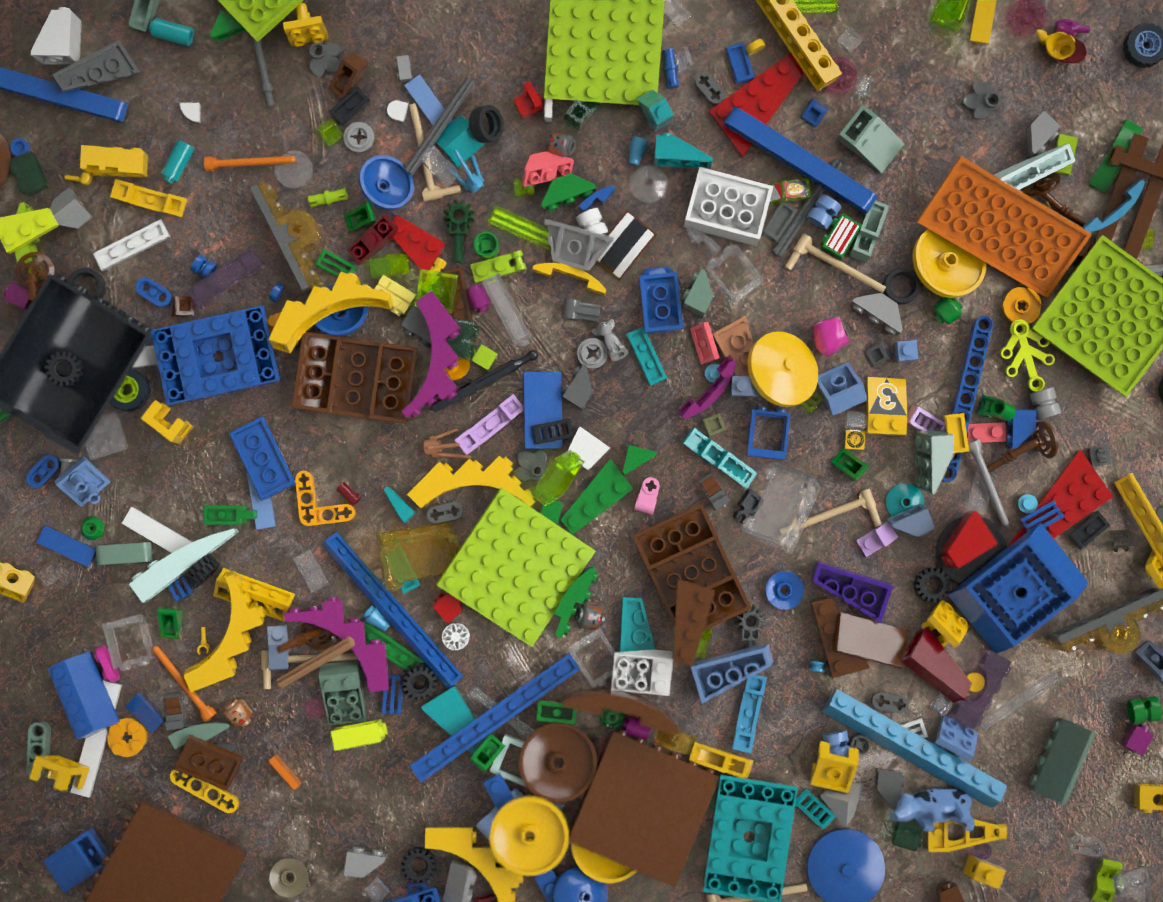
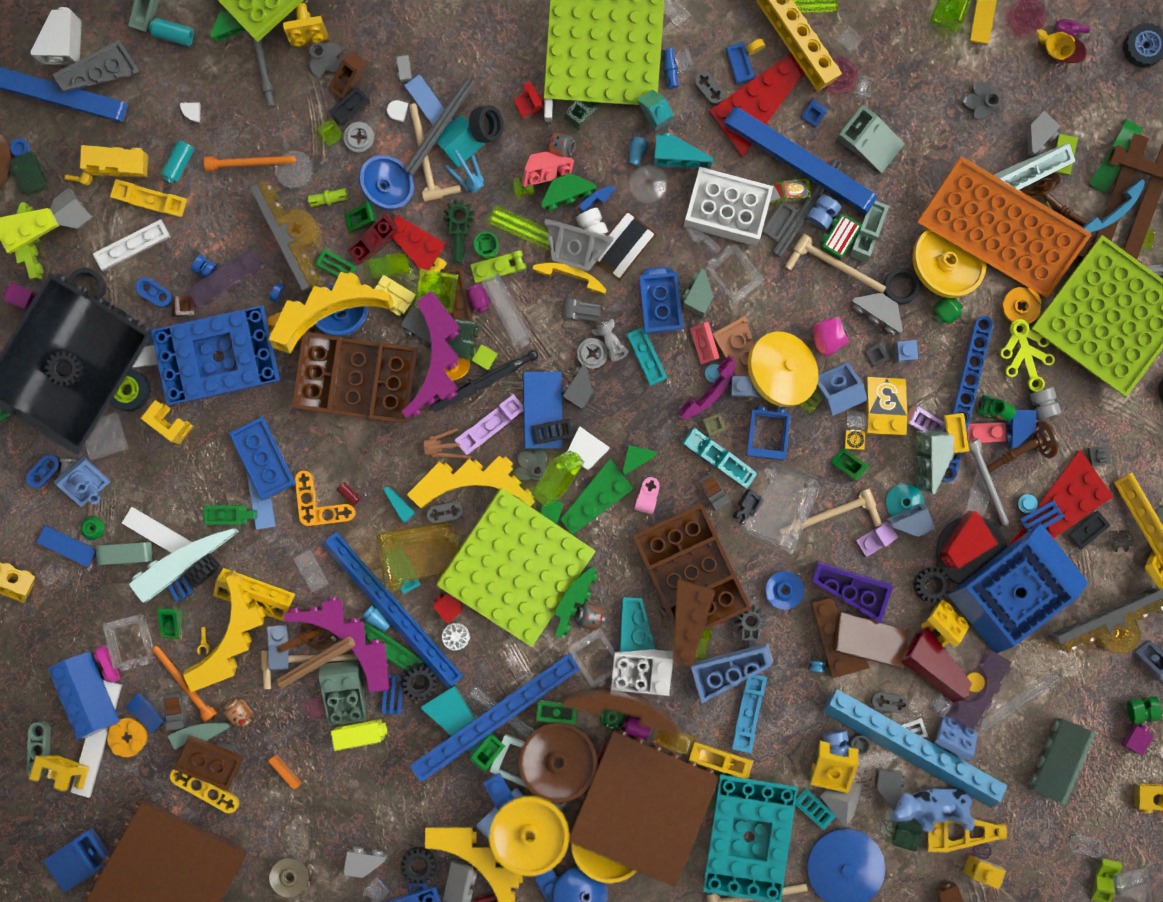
(34, 272): reddish brown dish -> none
(439, 165): clear slope -> none

